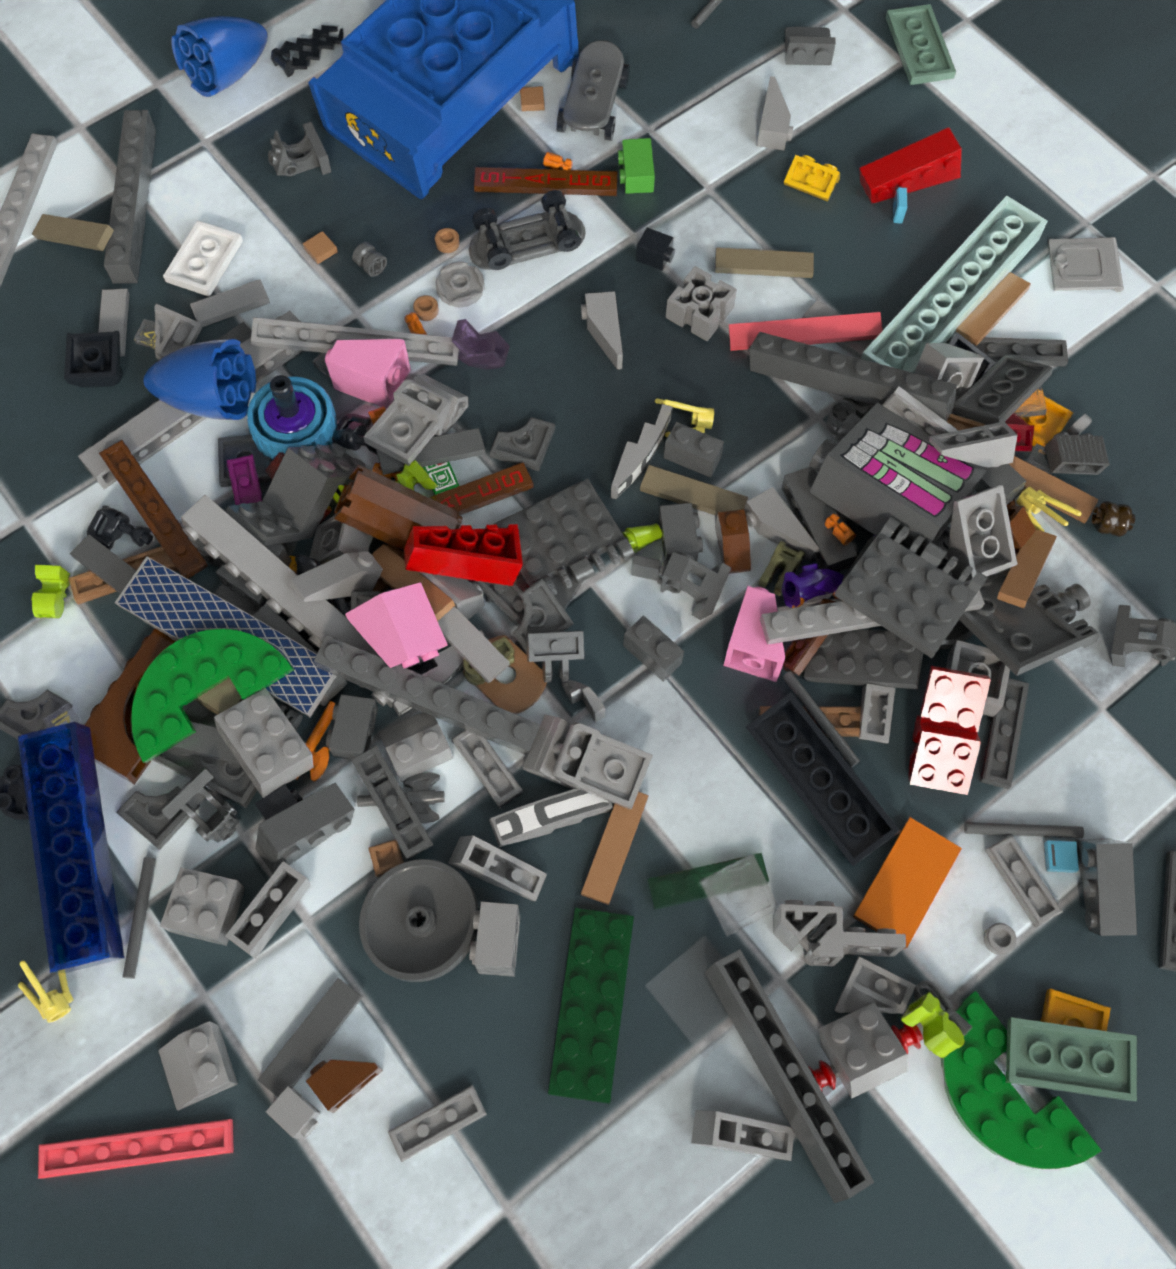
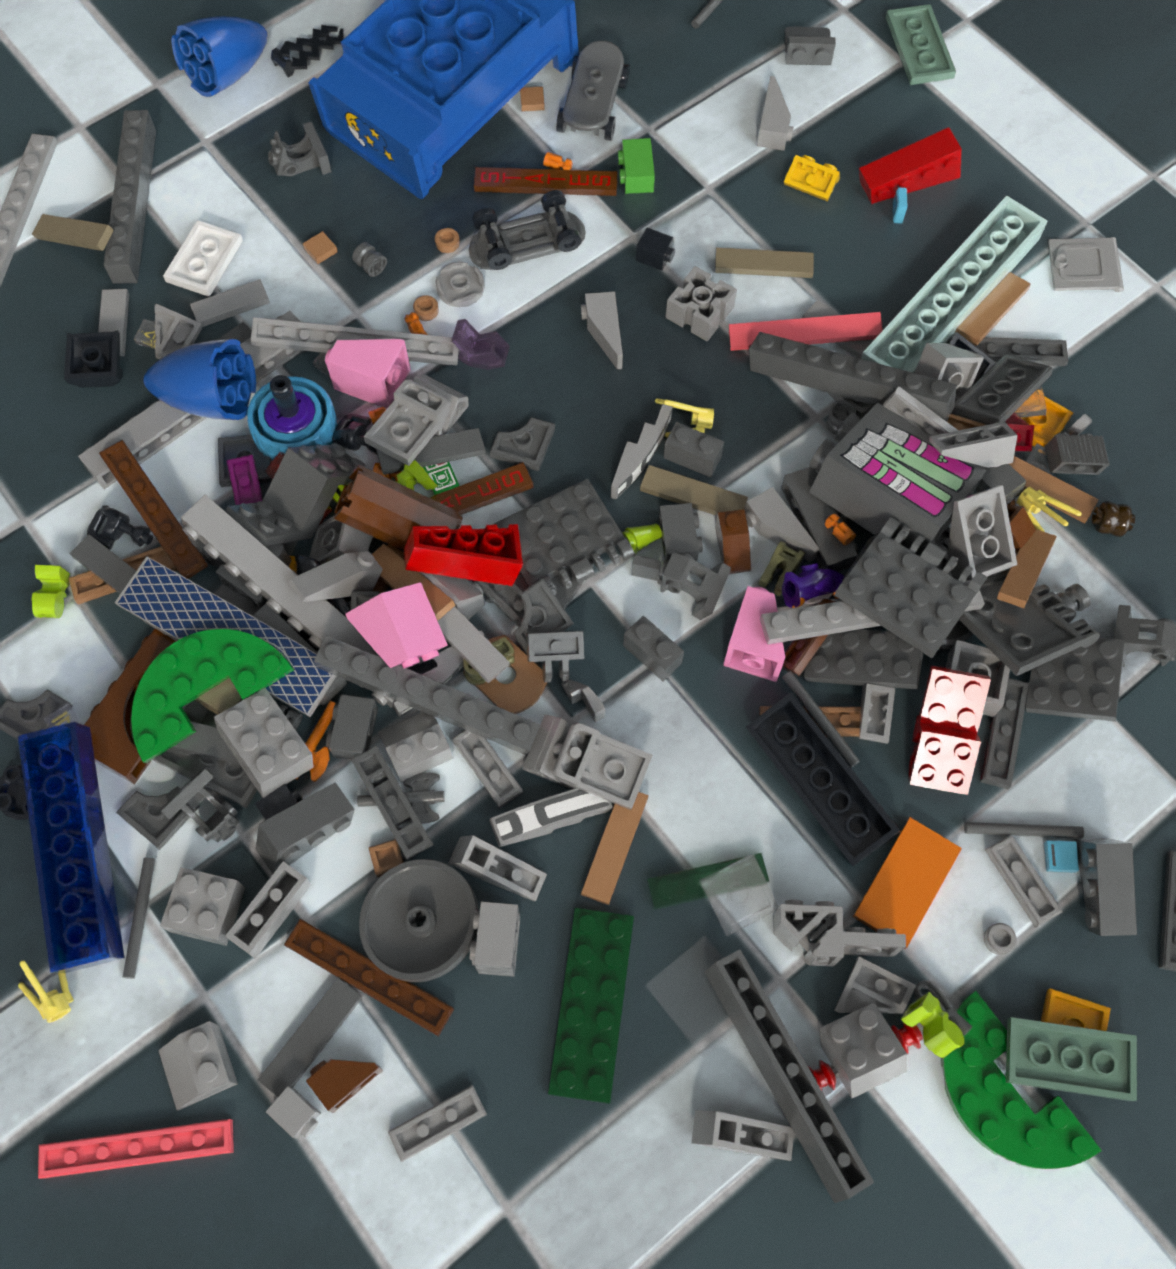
(367, 977): none -> reddish brown tile
(1079, 682): none -> dark grey plate

